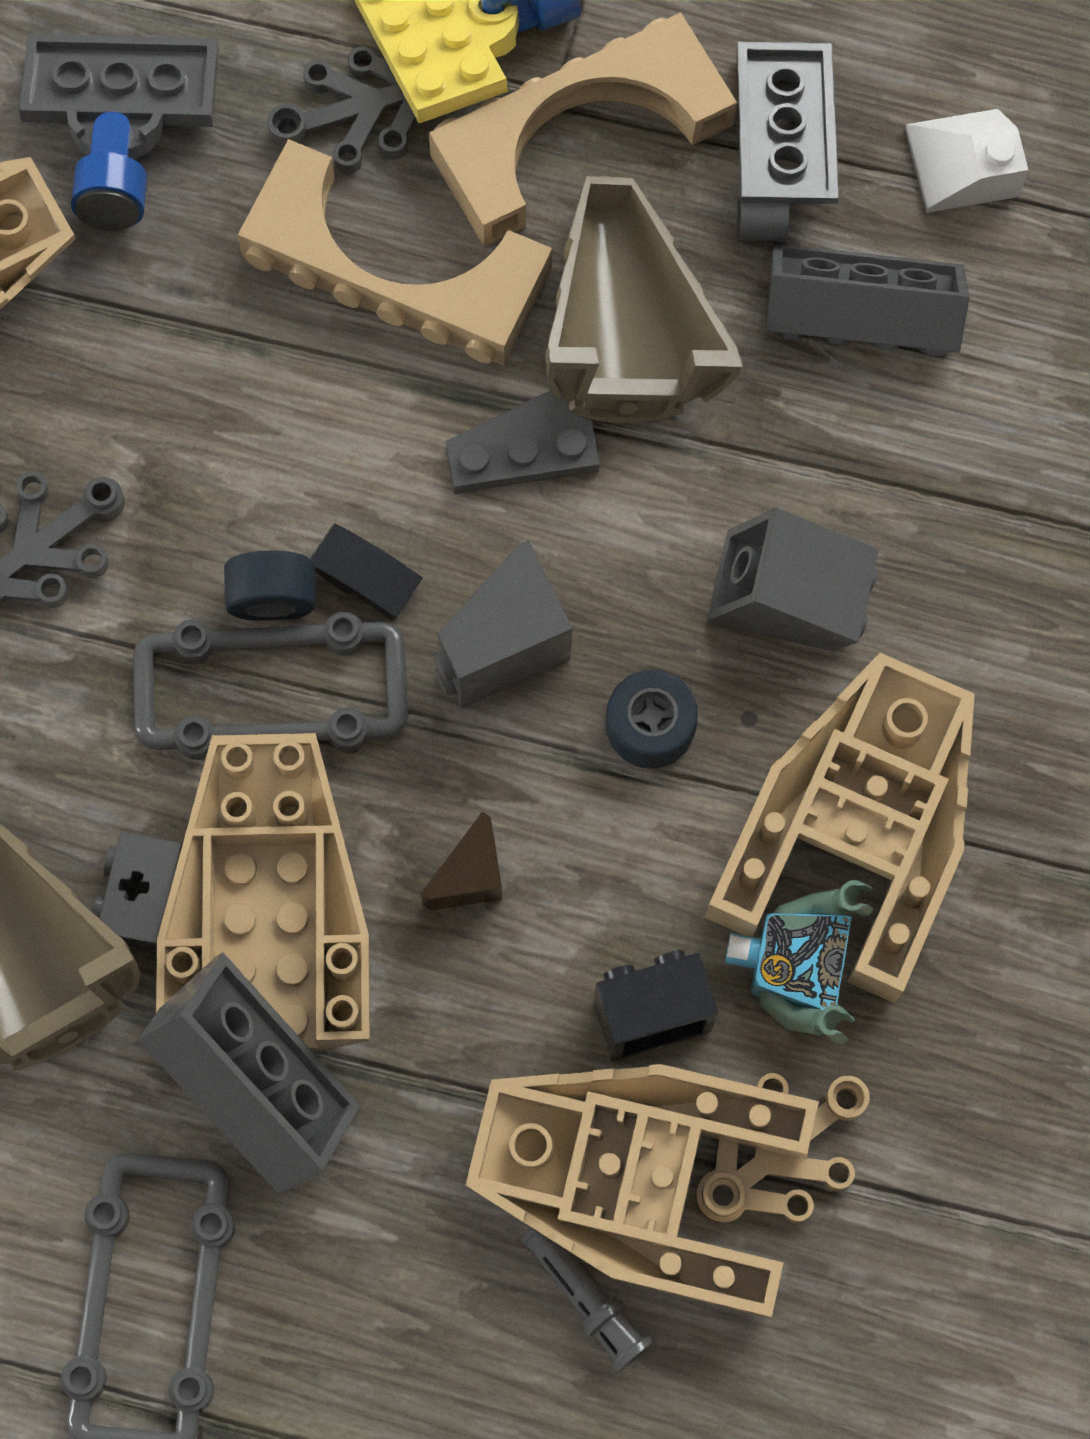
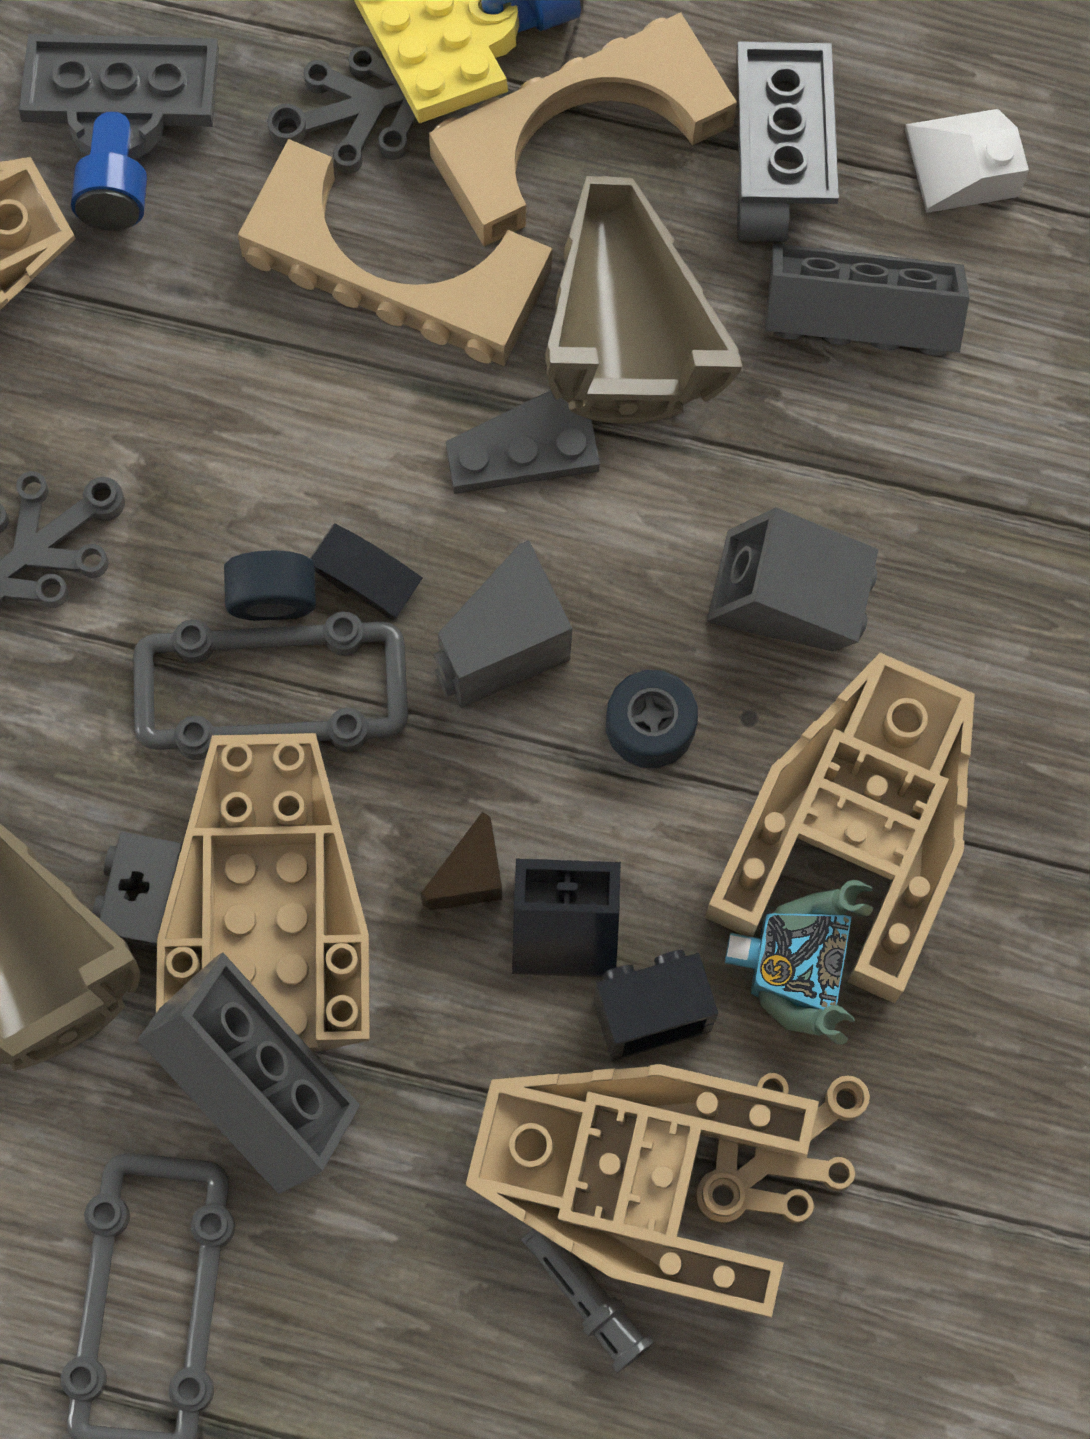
(565, 917): none -> black slope

